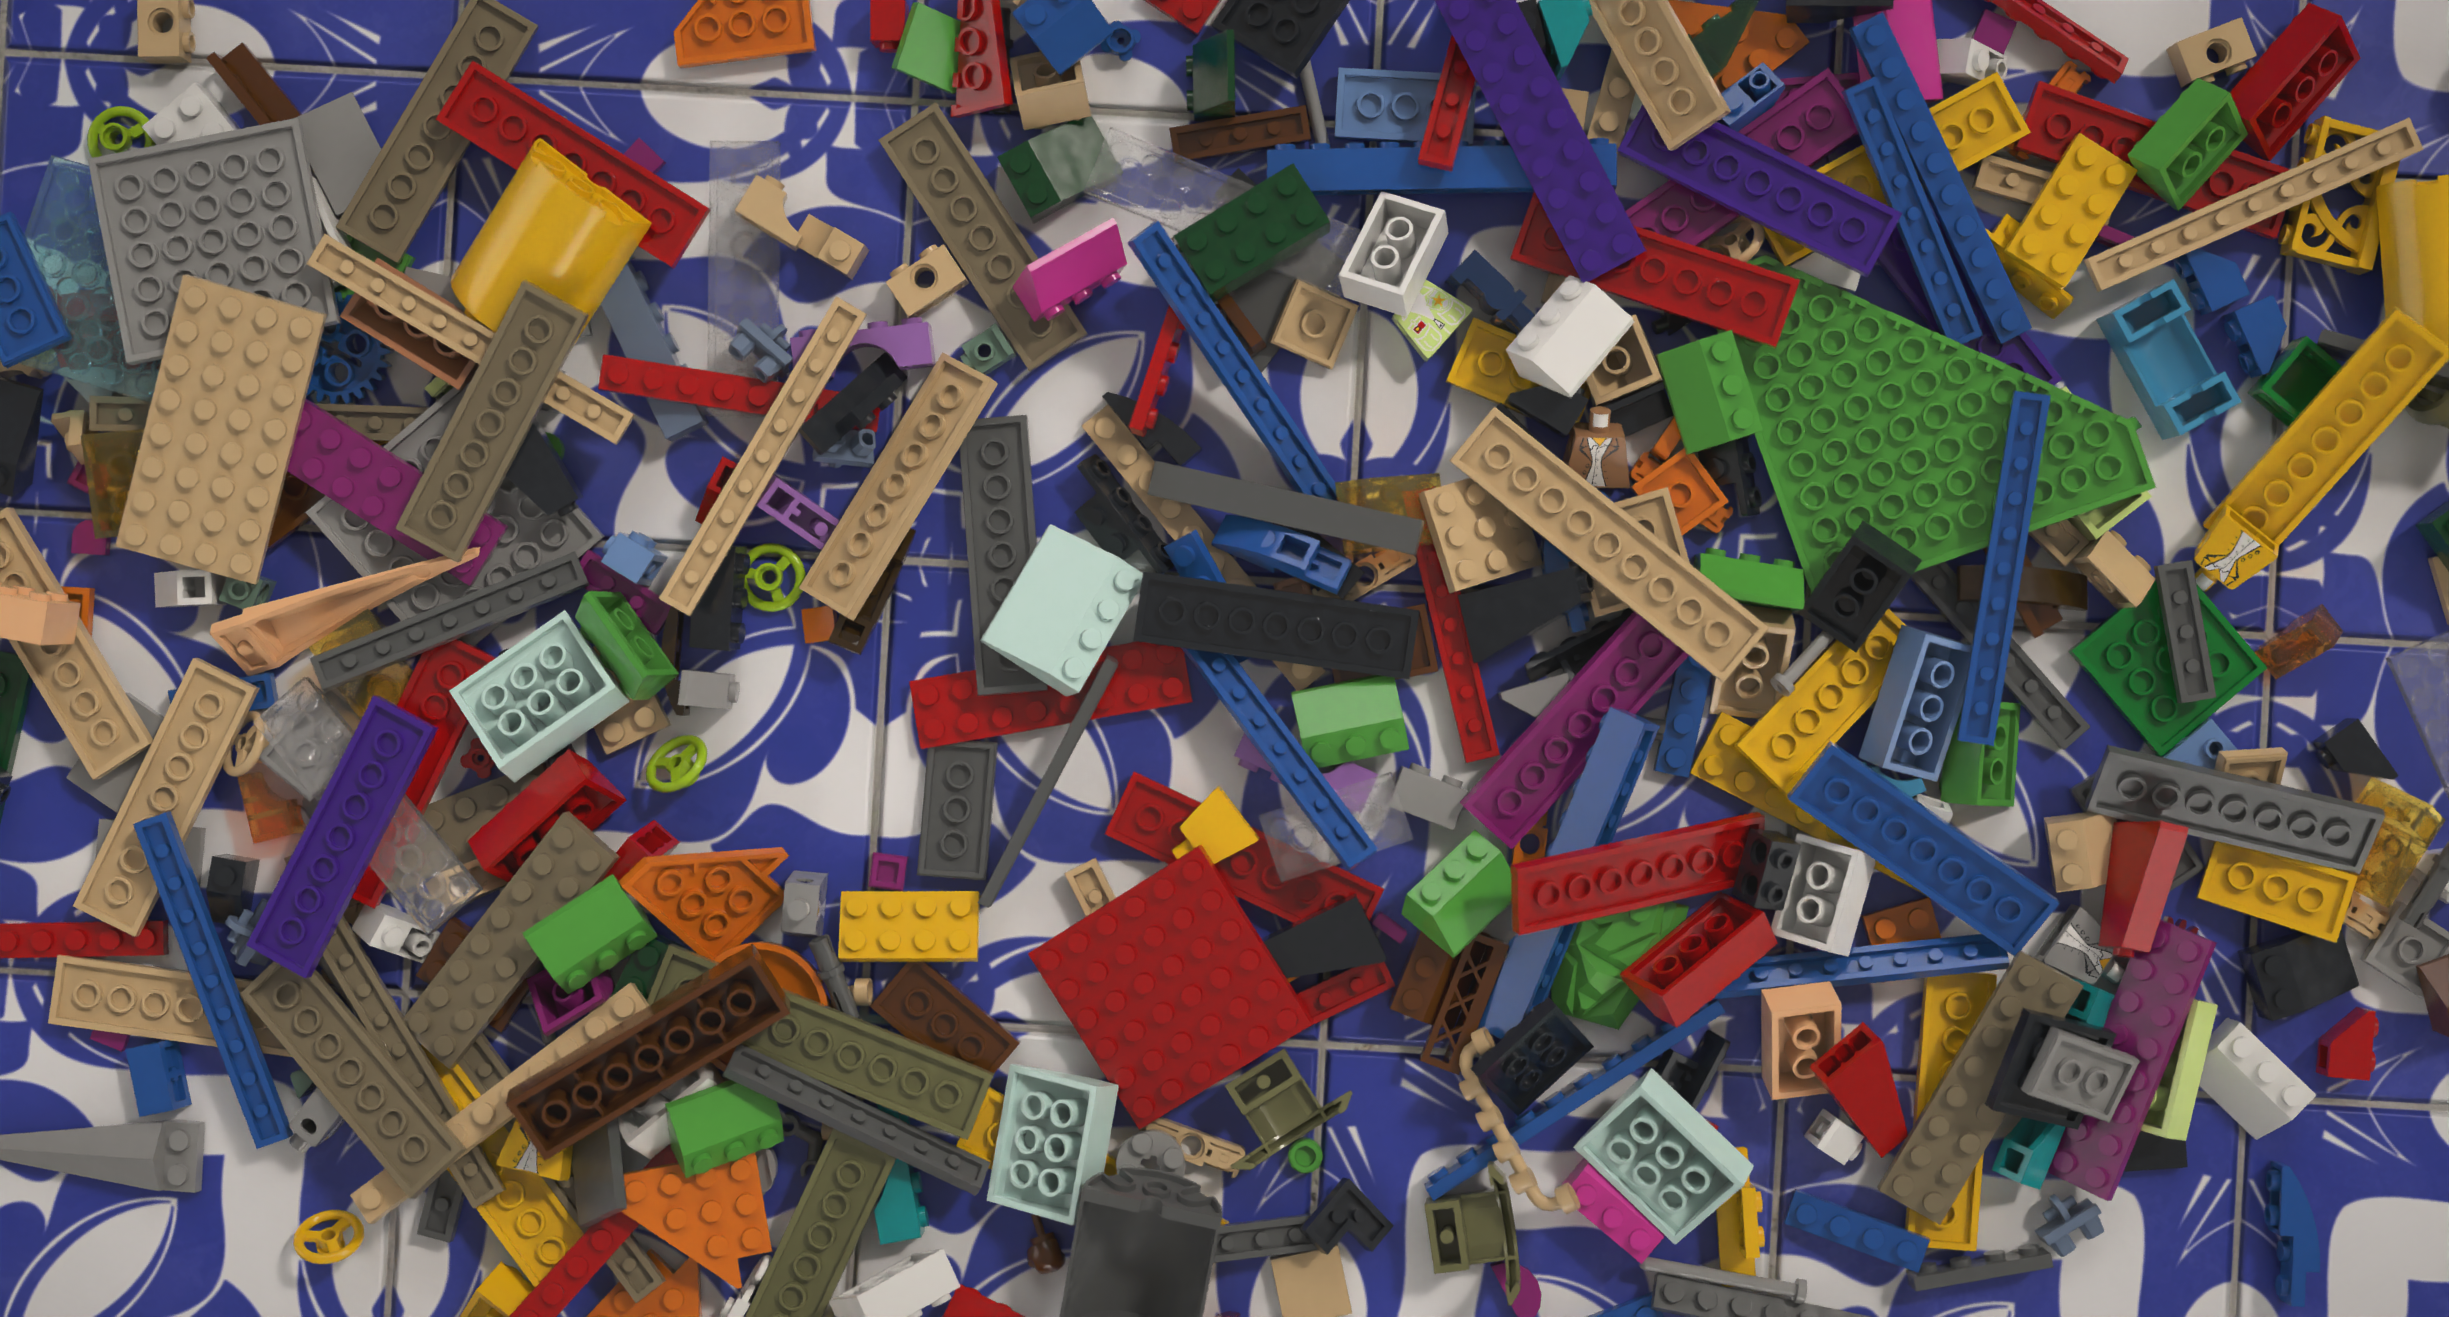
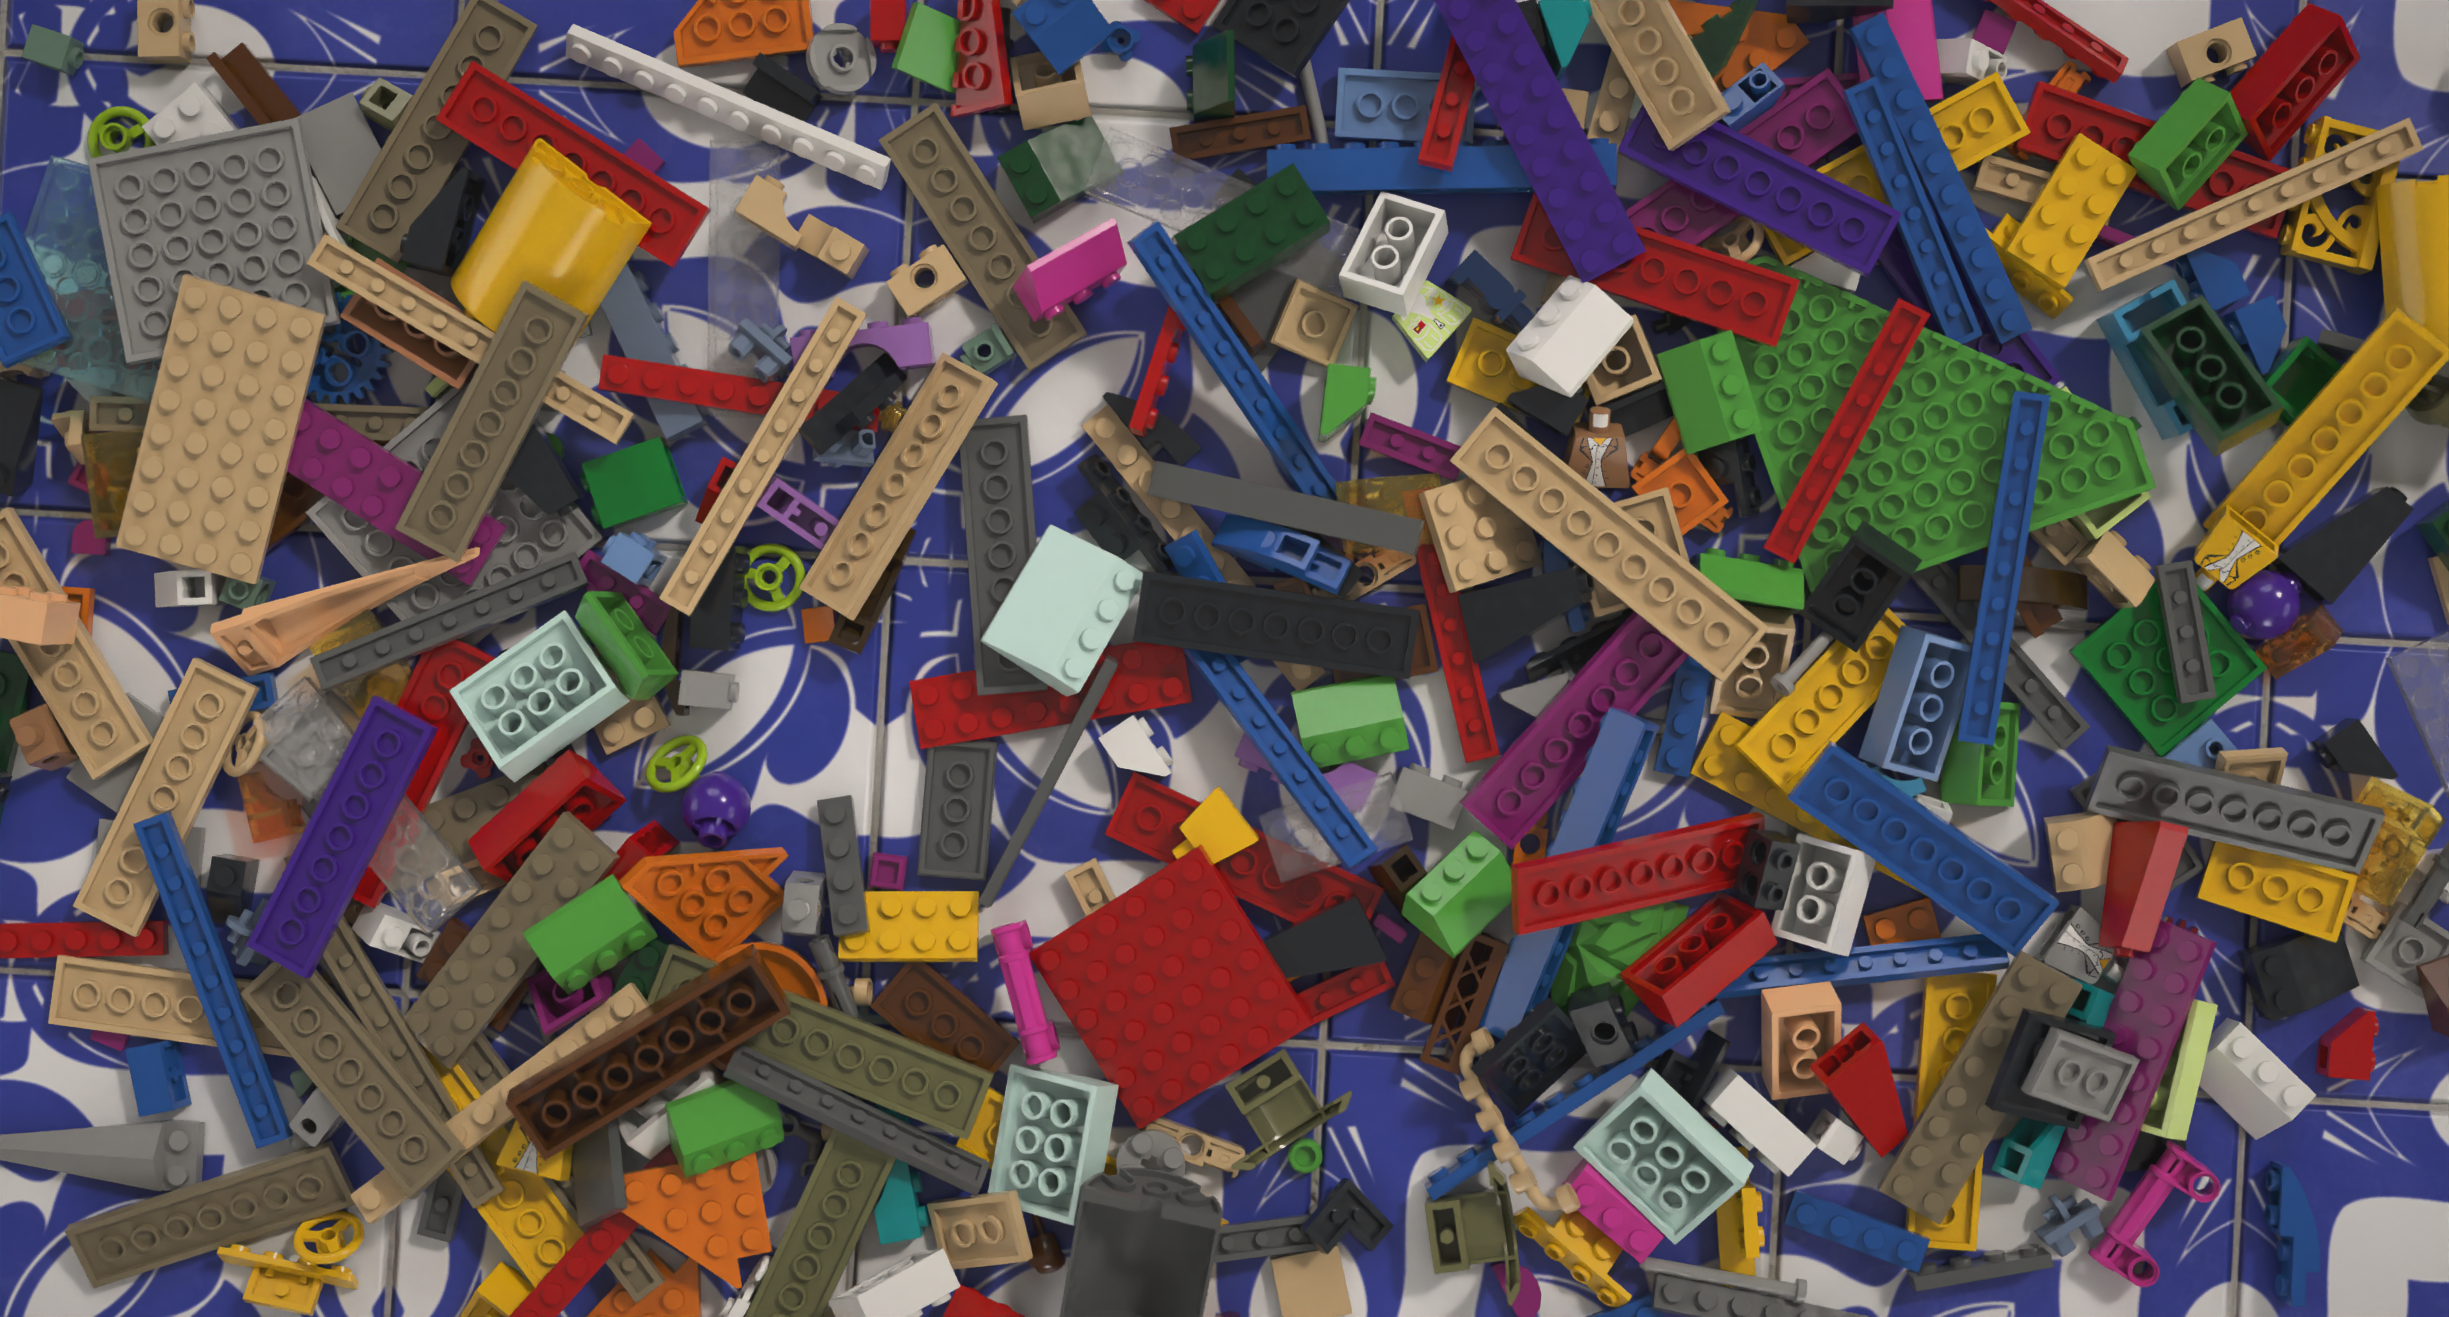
(42, 739): none -> medium nougat torso
(53, 50): none -> sand green brick
(211, 1214): none -> dark tan plate
(285, 1283): none -> yellow bracket
(384, 103): none -> olive brick
(445, 227): none -> black slope
(633, 484): none -> green brick
(715, 808): none -> dark purple brick
(727, 107): none -> white plate
(781, 89): none -> black panel
(828, 74): none -> light grey plate
(843, 866): none -> dark grey plate
(891, 416): none -> clear yellow plate
(981, 1229): none -> tan plate
(1036, 1034): none -> dark pink piece
(1133, 749): none -> white slope
(1344, 397): none -> bright green slope
(1397, 874): none -> dark brown slope
(1409, 446): none -> magenta plate
(1580, 1248): none -> yellow bracket
(1603, 1042): none -> black brick
(1756, 1123): none -> white brick
(1846, 430): none -> red plate
(2118, 1246): none -> dark pink piece
(2208, 376): none -> dark green brick
(2265, 604): none -> dark purple brick
(2343, 544): none -> black slope

